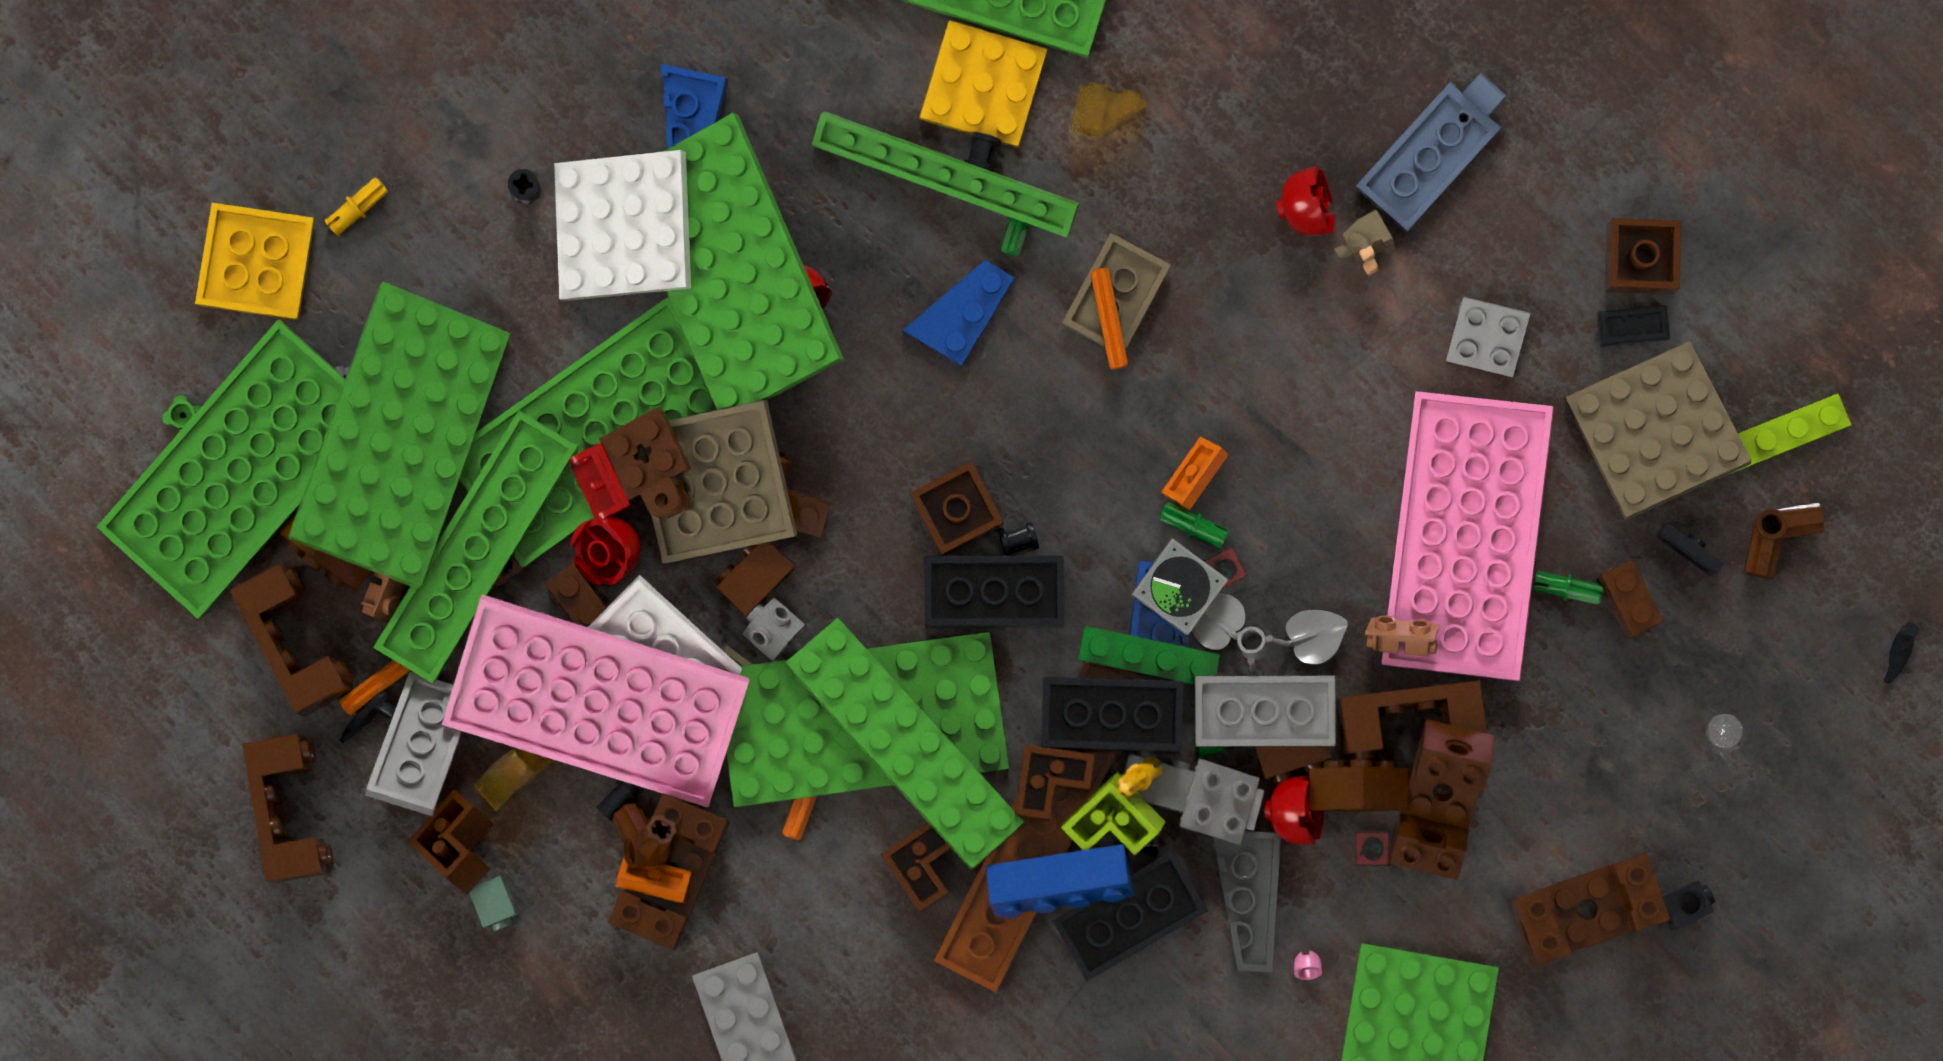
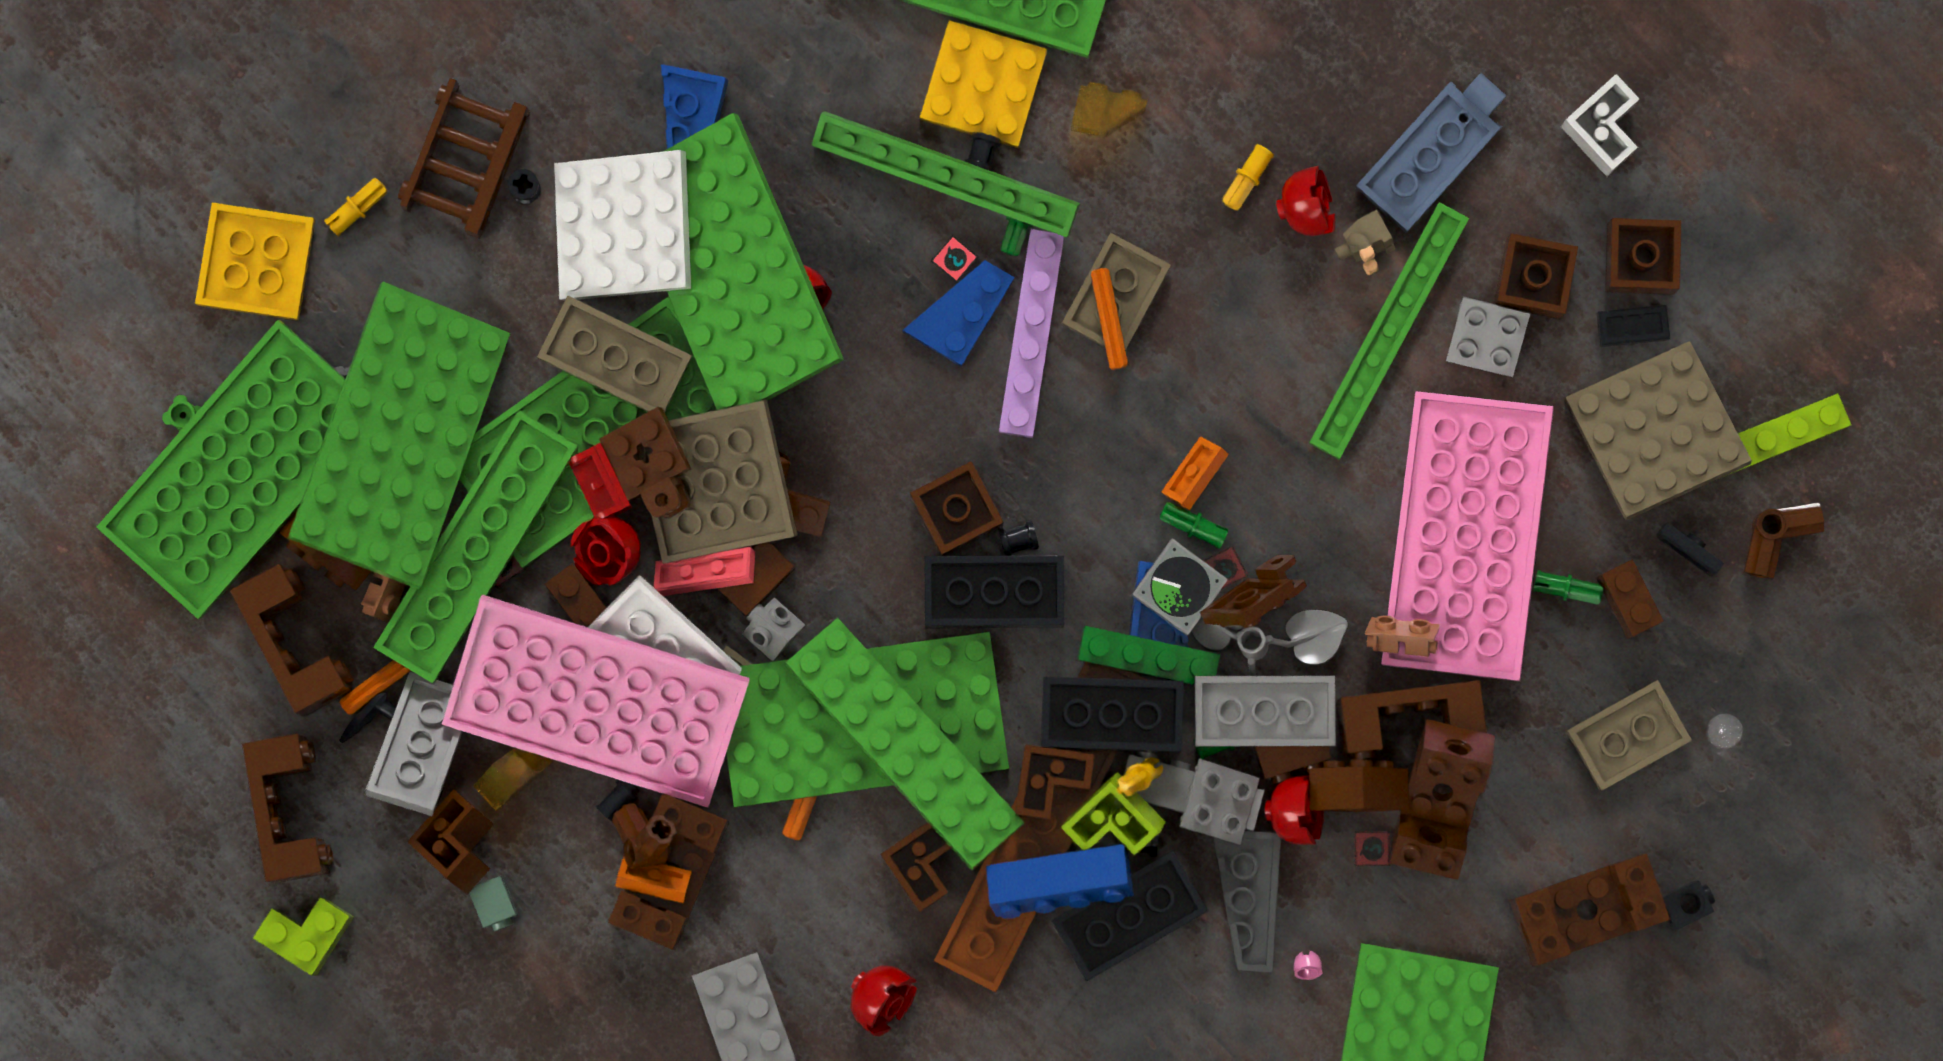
(309, 943): none -> lime brick
(486, 183): none -> reddish brown fence
(614, 356): none -> dark tan plate
(705, 572): none -> coral tile
(881, 996): none -> red cylinder
(954, 259): none -> tile
(1031, 333): none -> lavender plate
(1247, 177): none -> yellow axle
(1254, 596): none -> reddish brown plate
(1389, 331): none -> bright green plate
(1536, 276): none -> reddish brown brick
(1595, 126): none -> white brick
(1628, 735): none -> dark tan plate
(1901, 650): black bar -> none

